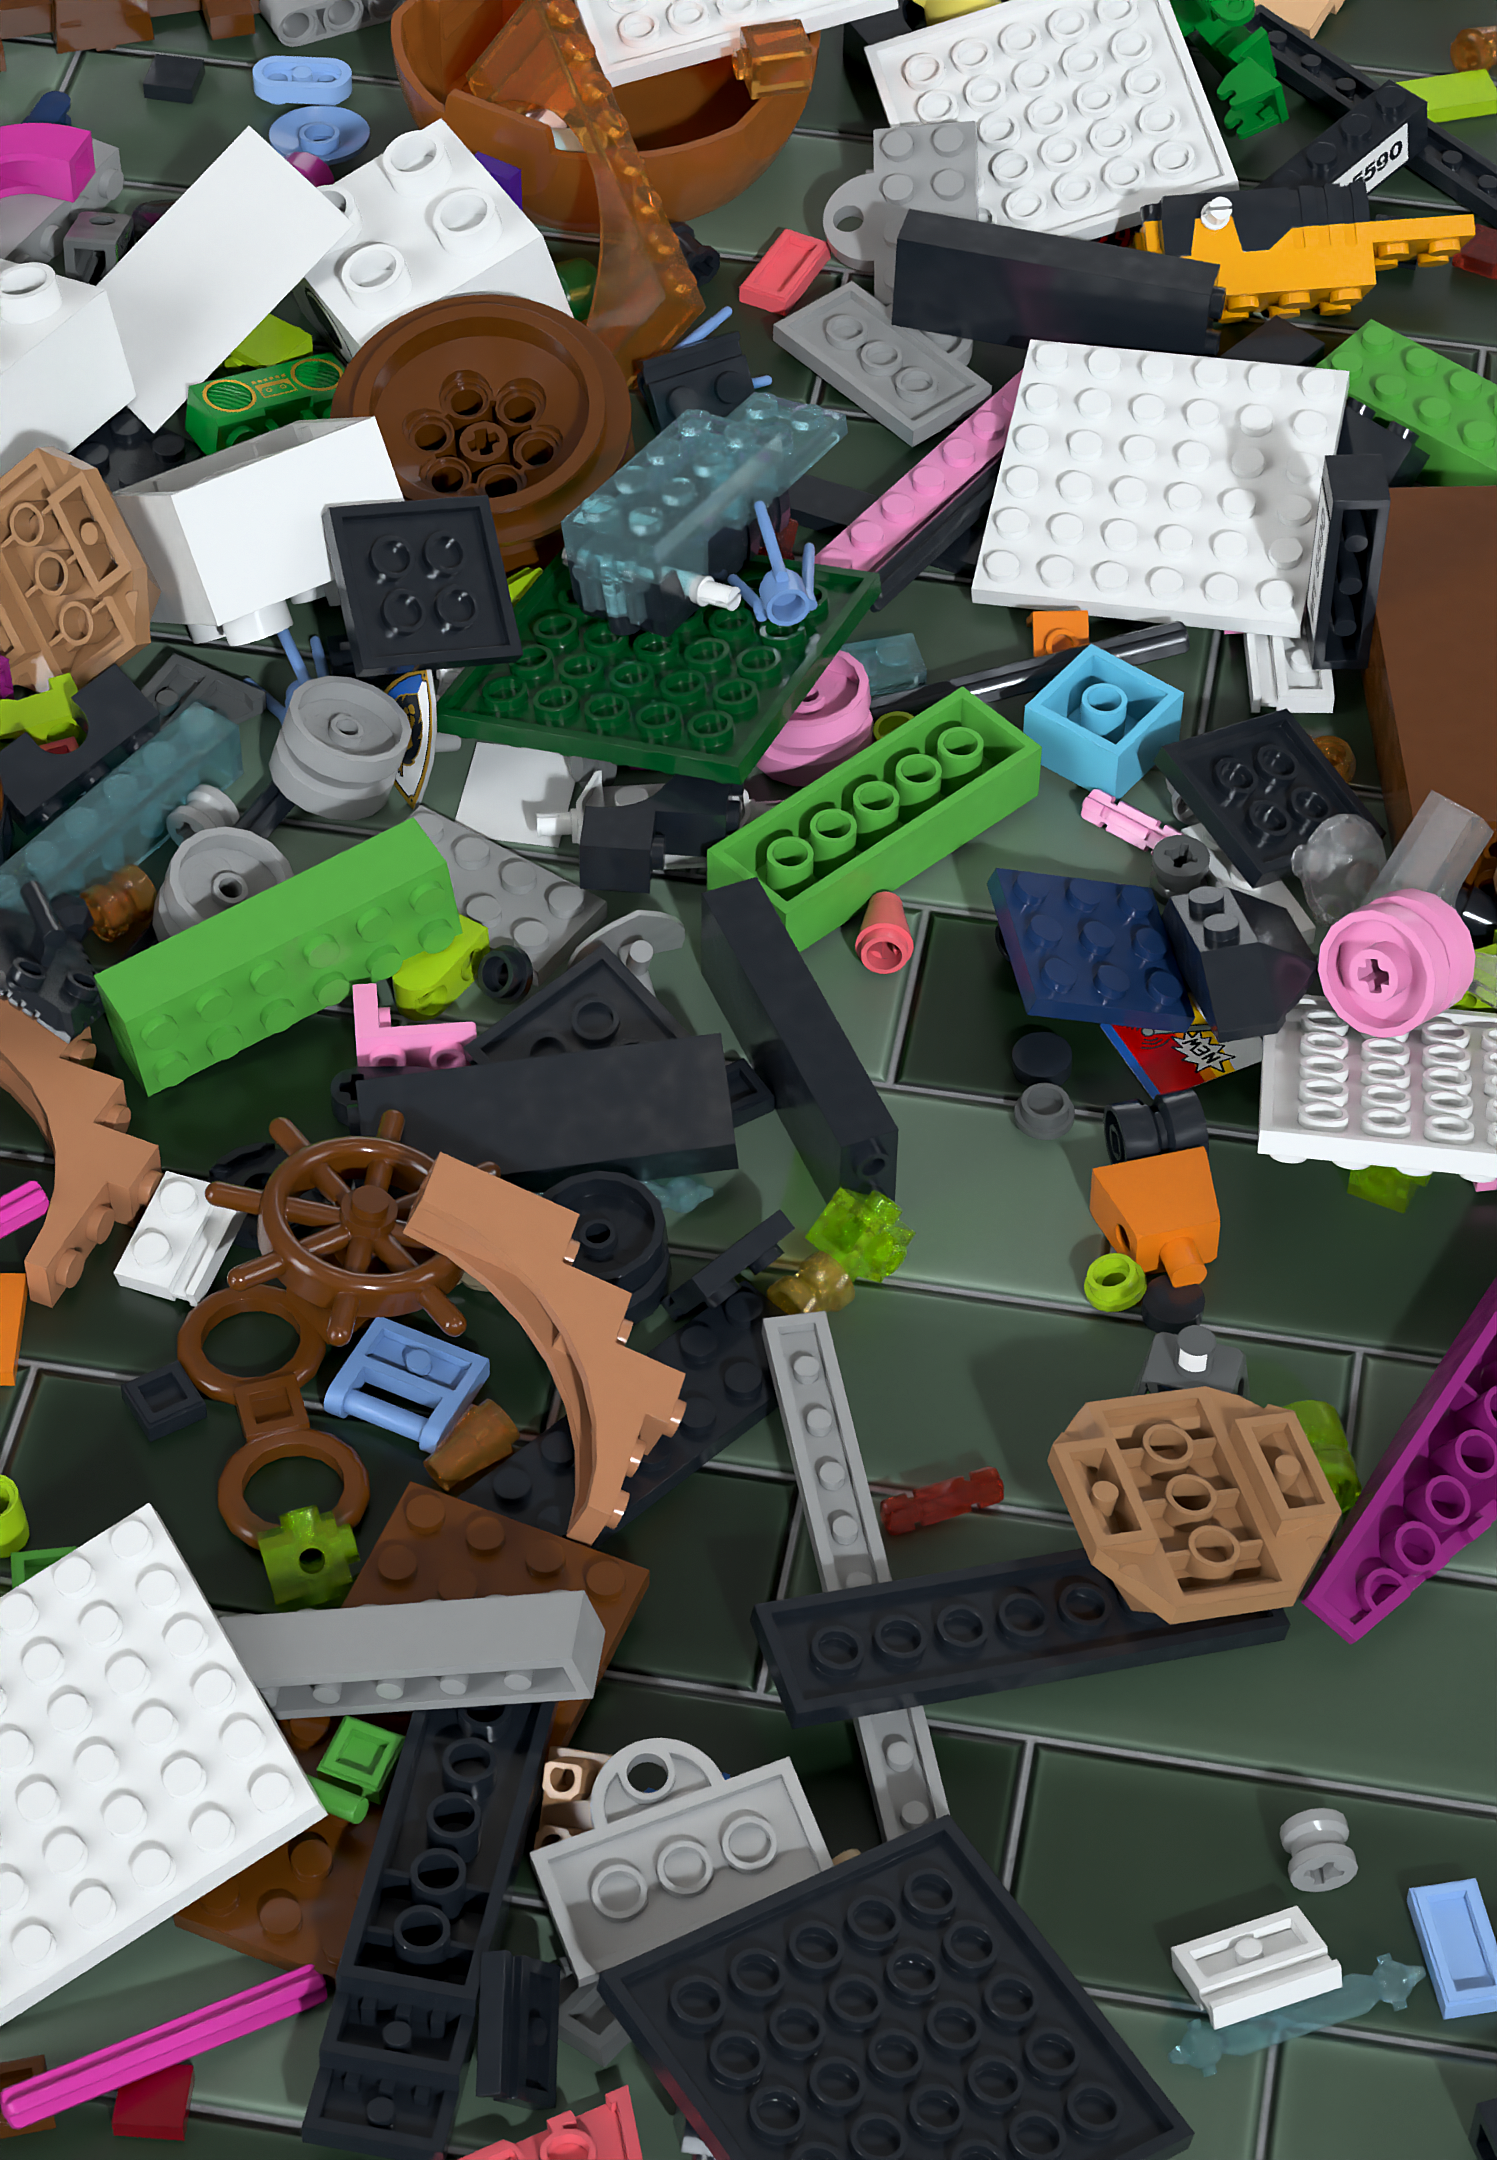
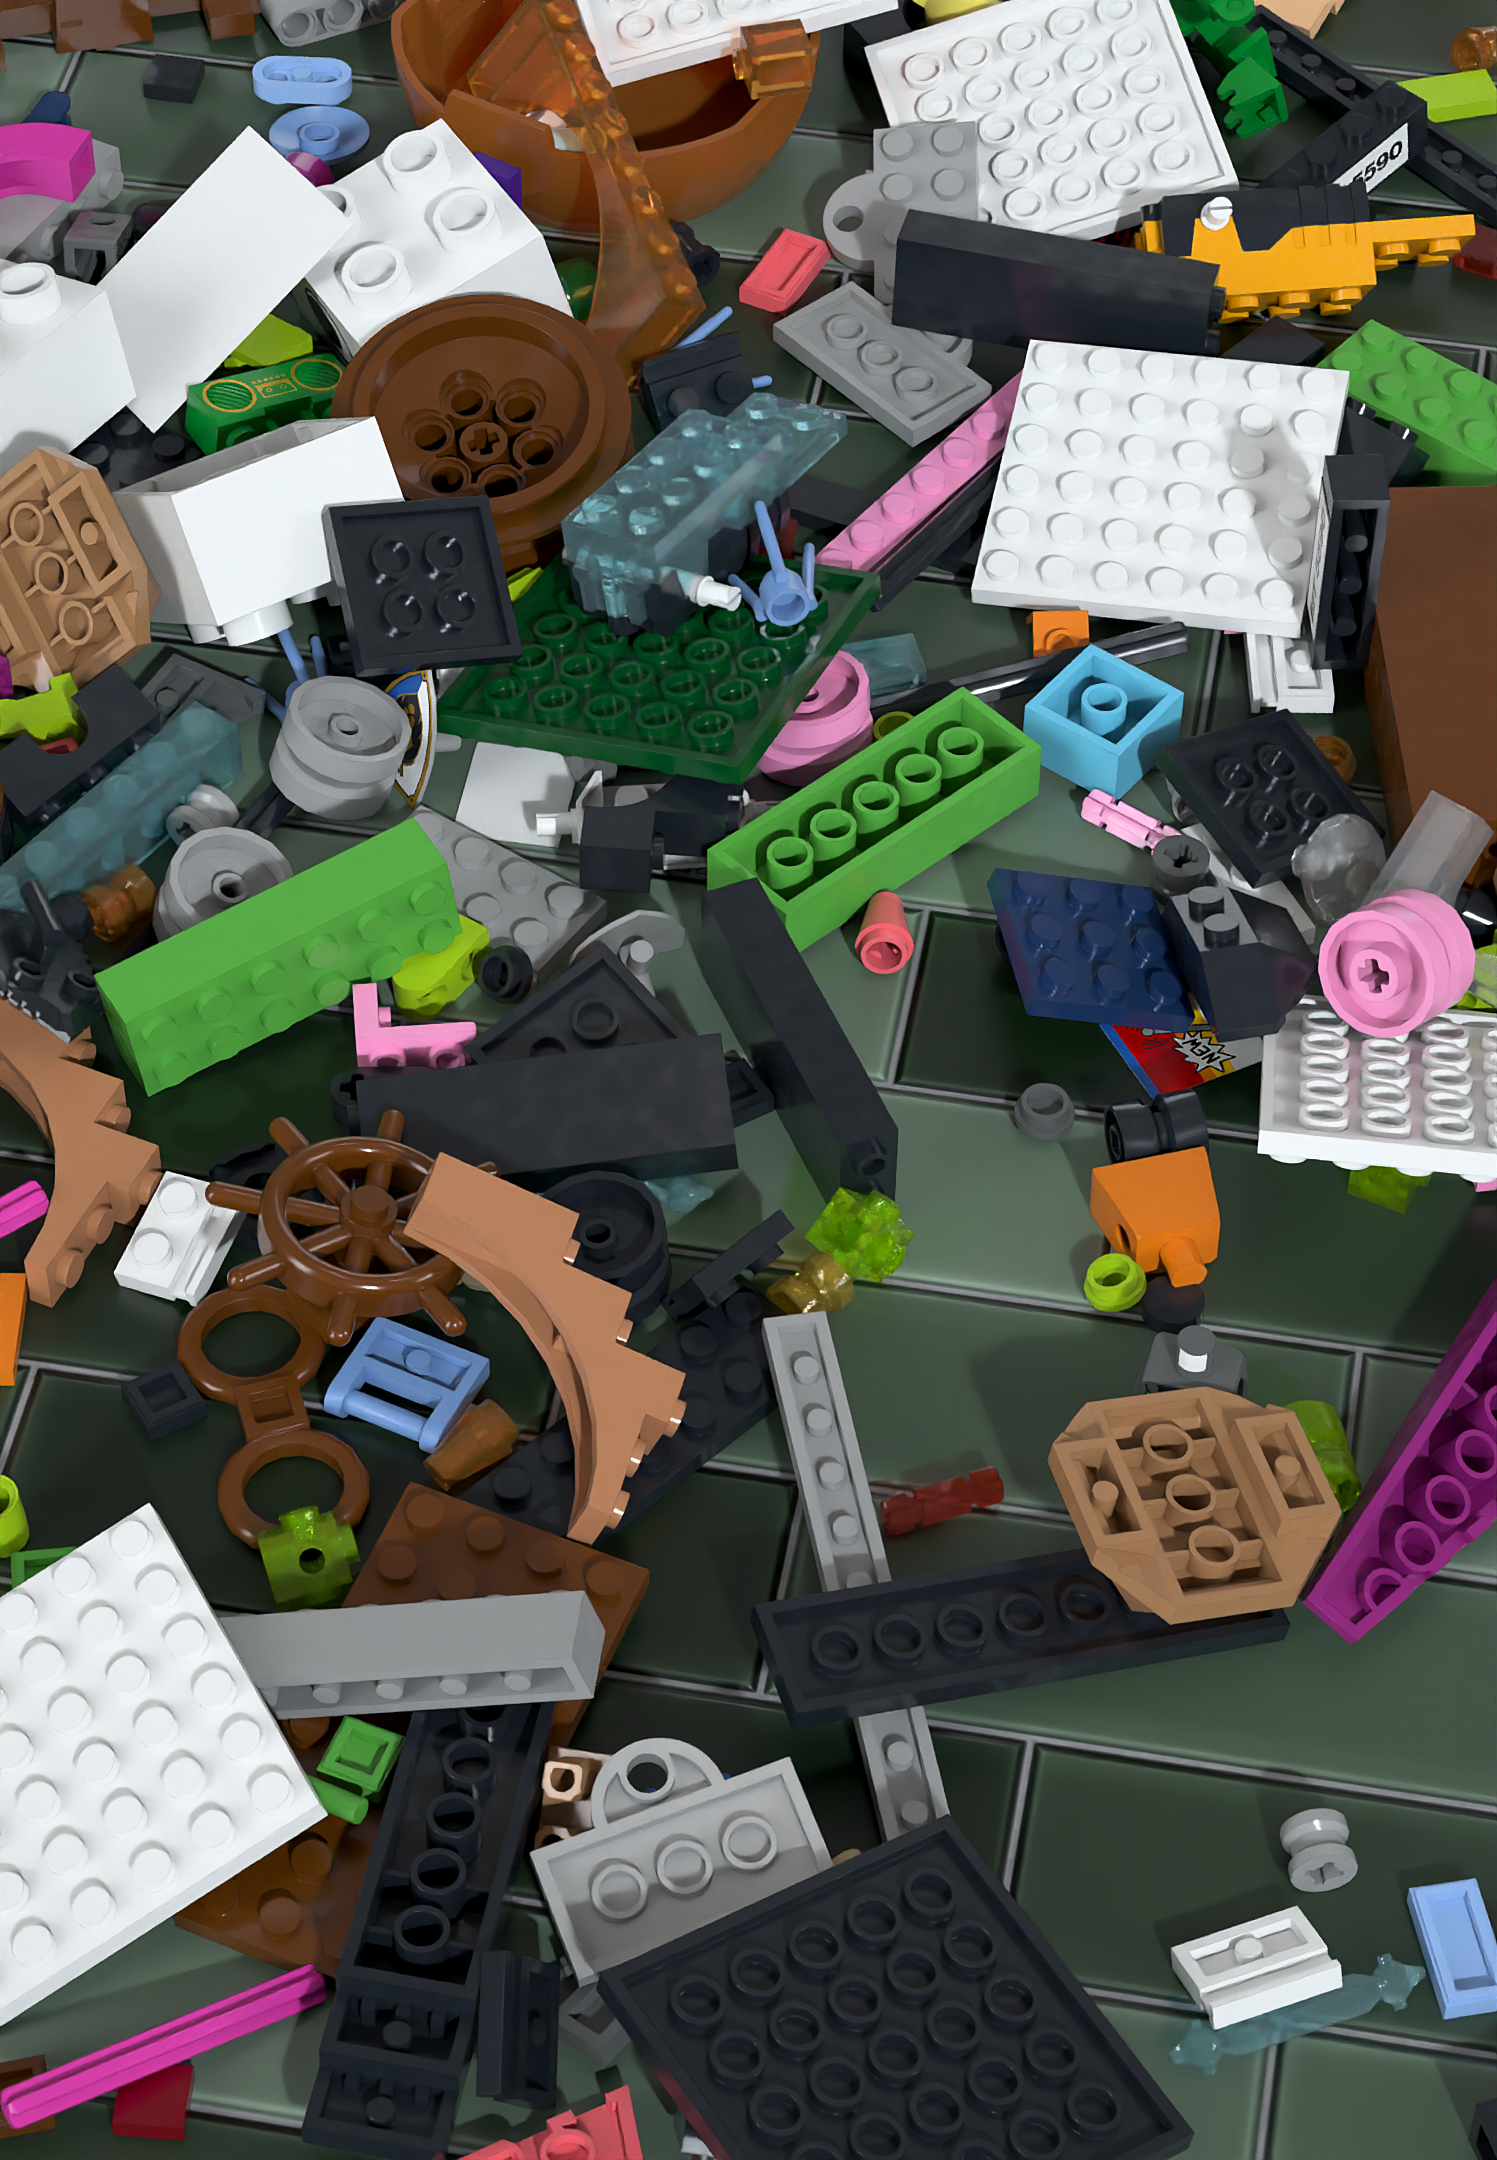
(1042, 1059): black tile -> none

